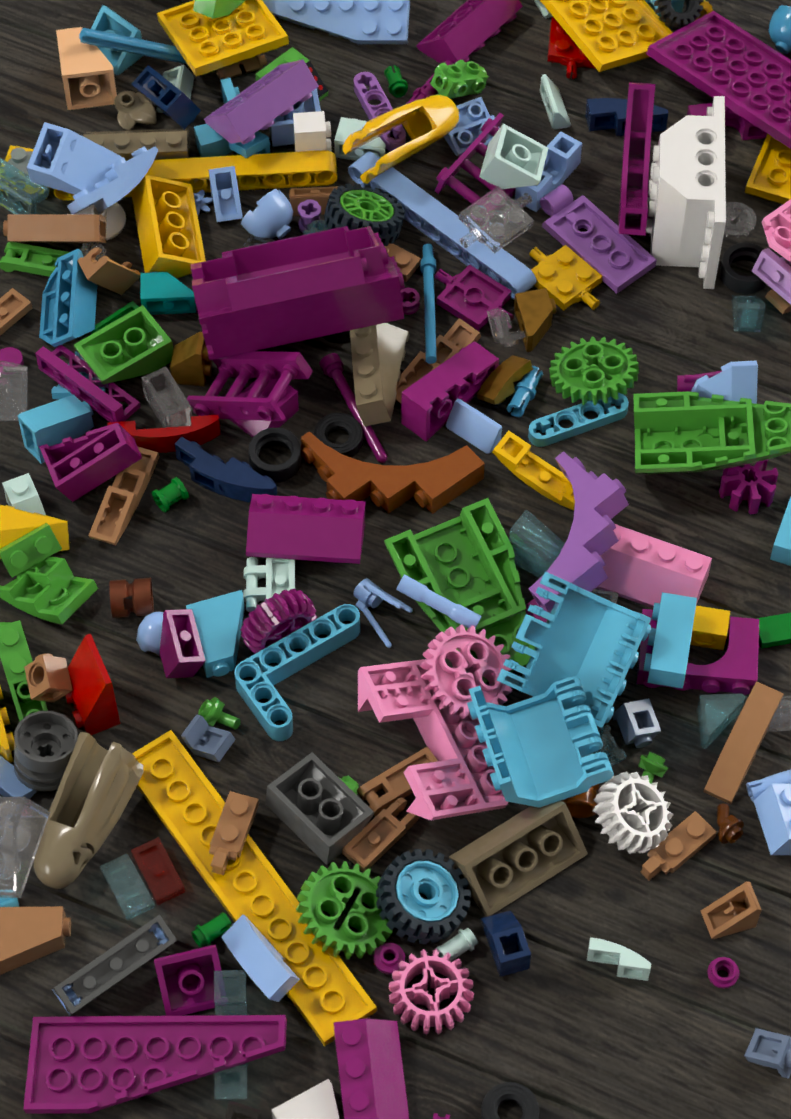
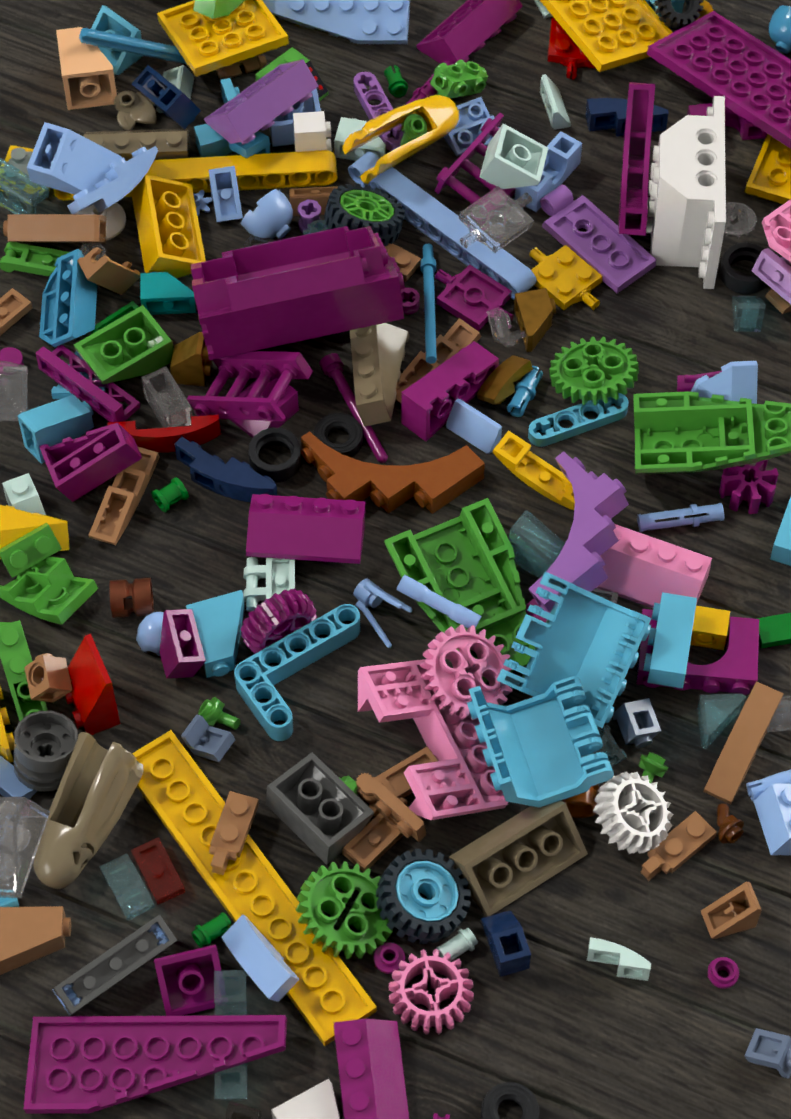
(389, 805): none -> medium nougat hinge
(413, 127): none -> bright green plate
(713, 513): none -> light blue pin

